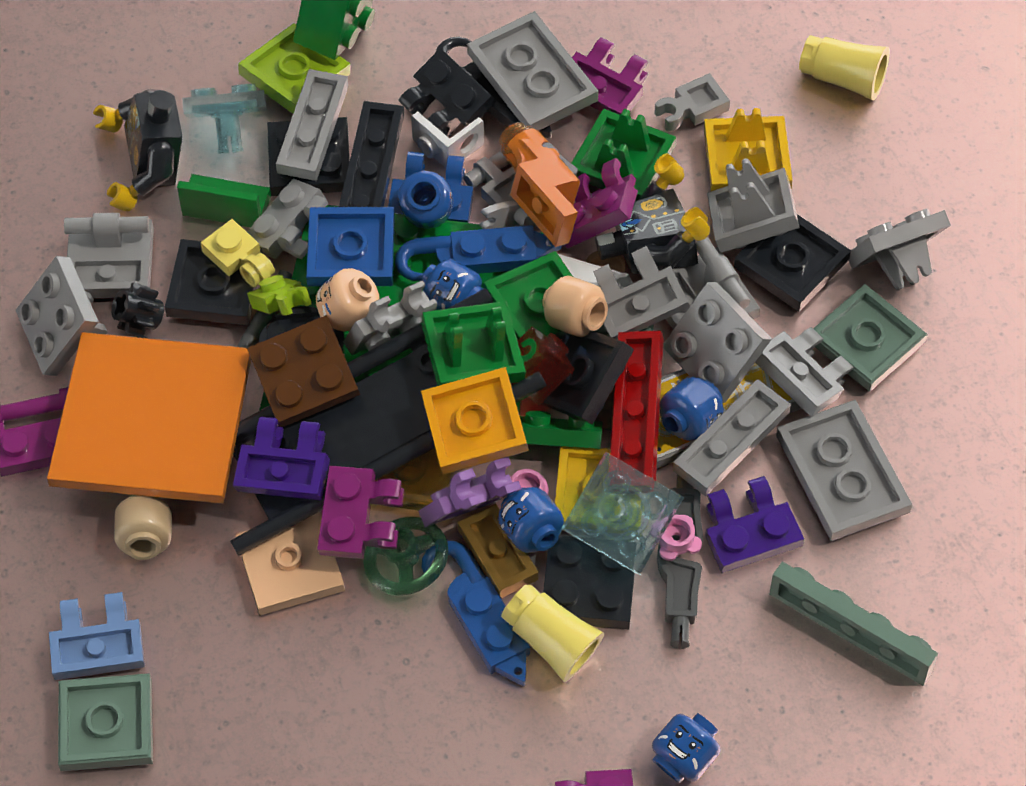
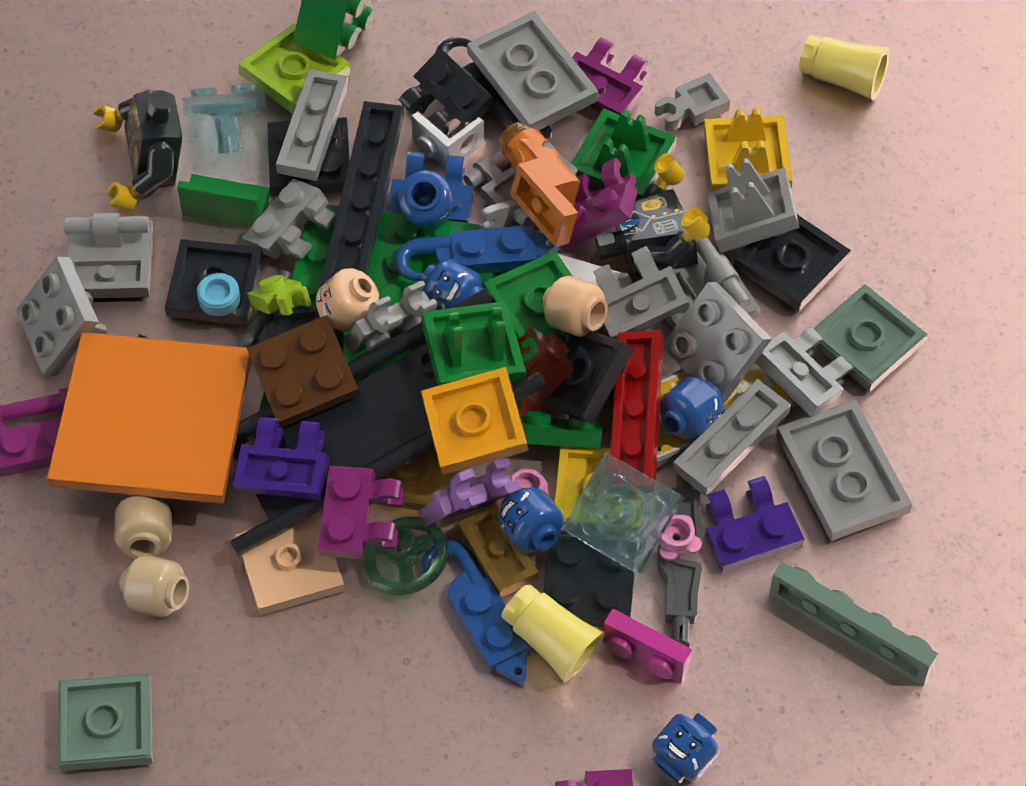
(96, 648): medium blue plate -> none
(137, 309): black gear -> none
(154, 586): none -> tan head
(218, 294): none -> medium azure tile
(235, 249): light yellow plate -> none
(350, 239): blue plate -> none
(660, 653): none -> dark pink plate
(901, 247): light grey plate -> none

